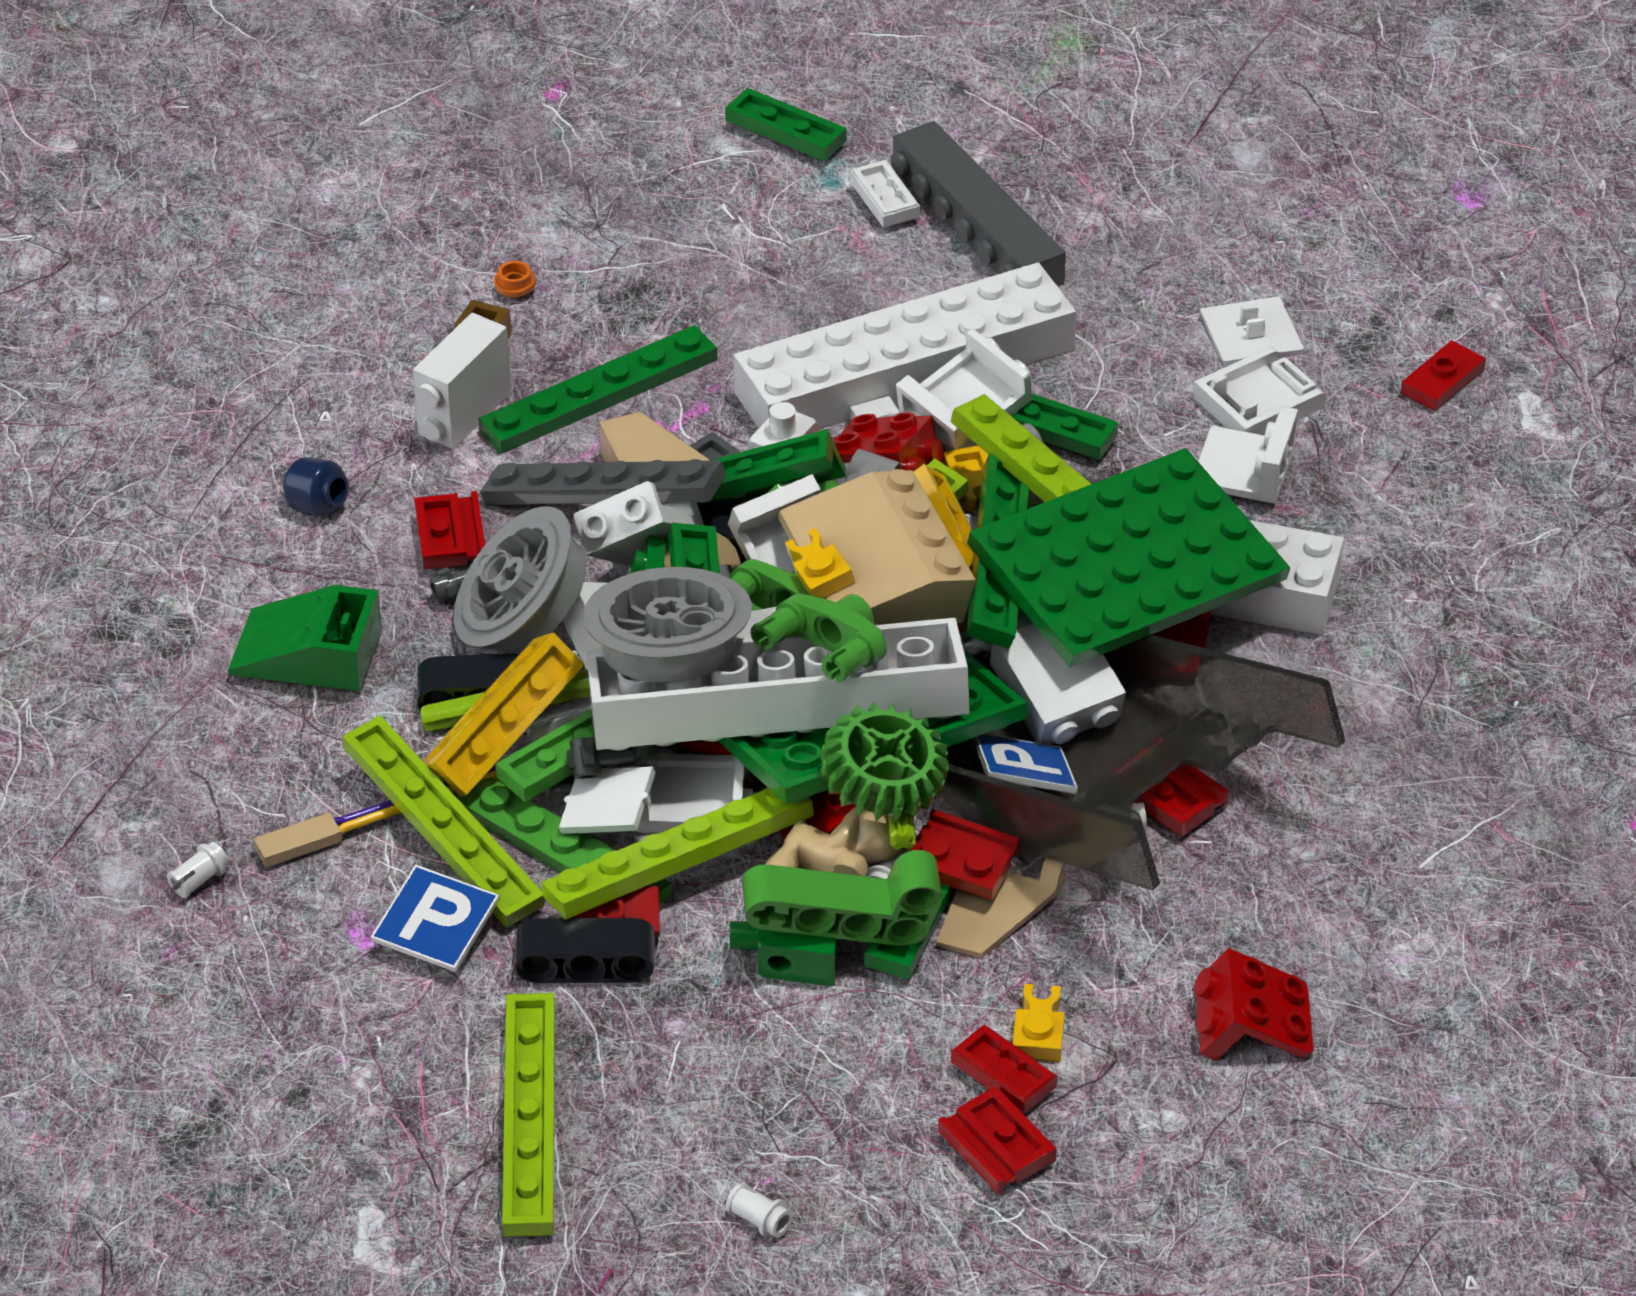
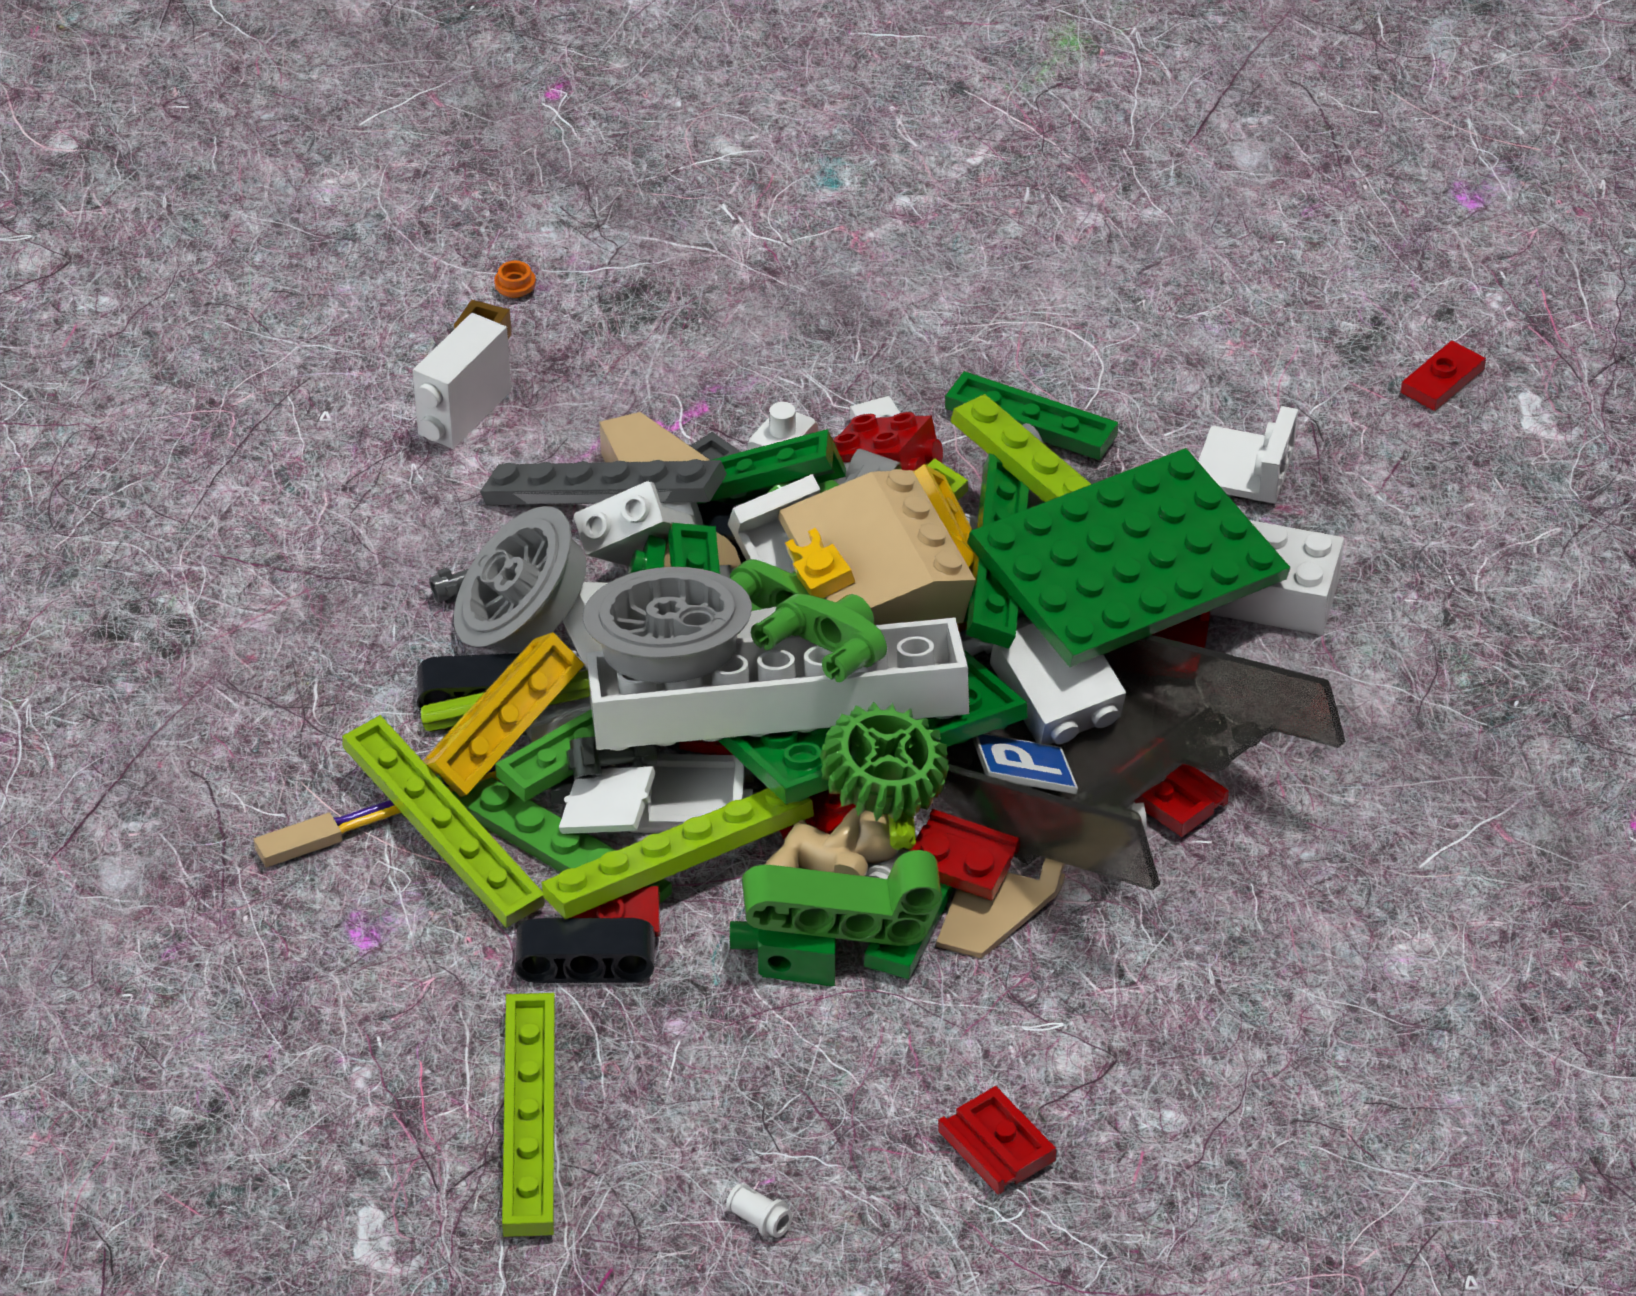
(199, 868): white pin -> none
(312, 638): green slope -> none
(315, 486): dark blue head -> none
(435, 918): blue piece -> none
(449, 529): red plate -> none
(597, 389): green plate -> none
(786, 124): green plate -> none
(871, 353): white brick -> none
(884, 193): white plate -> none
(969, 464): yellow plate -> none
(973, 203): dark grey brick -> none
(973, 372): white panel -> none
(1001, 1064): red plate -> none
(1040, 1025): yellow plate -> none
(1249, 328): white piece -> none
(1253, 999): red bracket -> none
(1257, 390): white container -> none

